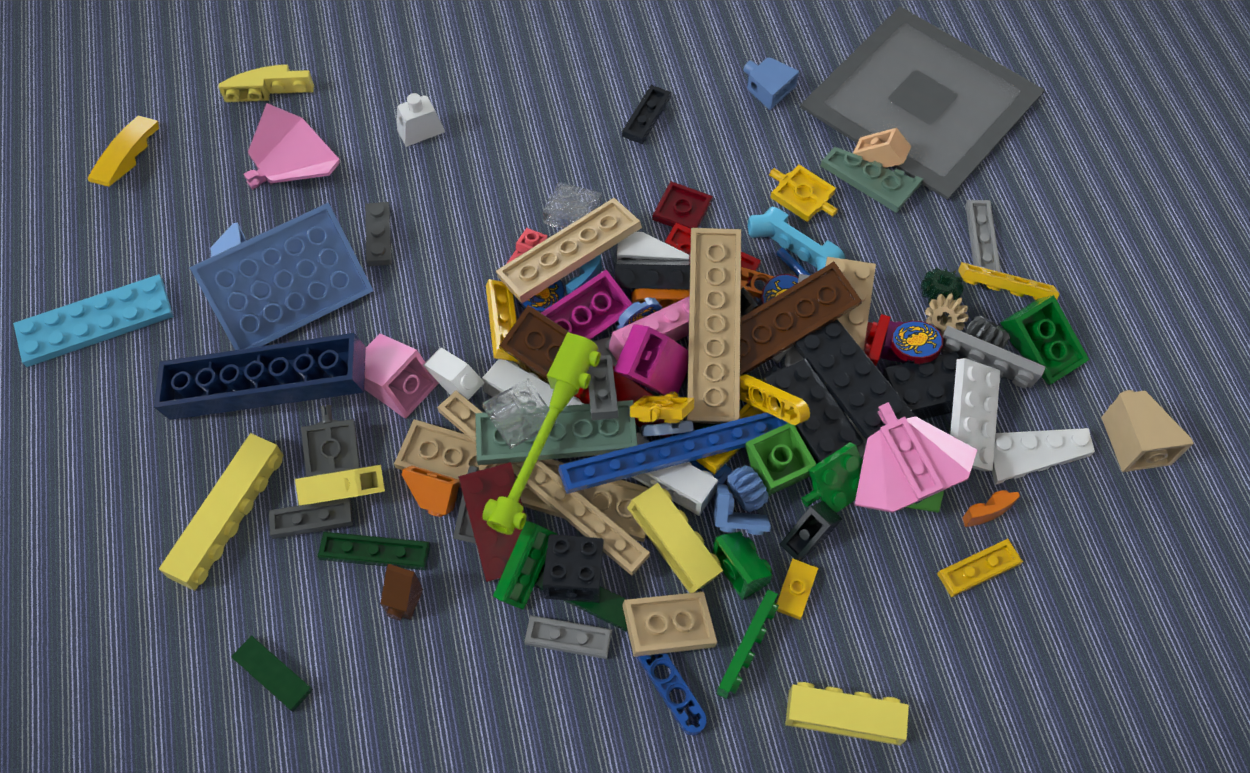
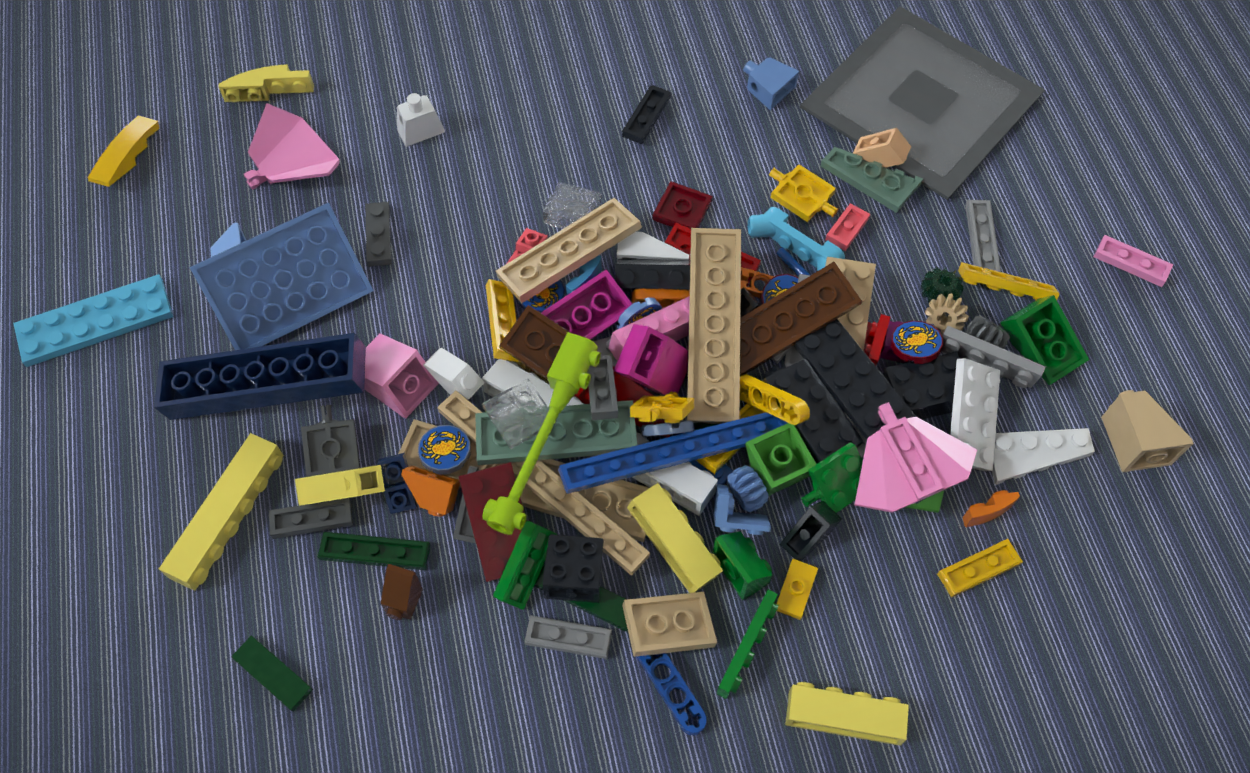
(396, 490): none -> dark blue slope
(444, 449): none -> tile
(847, 227): none -> coral plate
(1133, 260): none -> bright pink plate

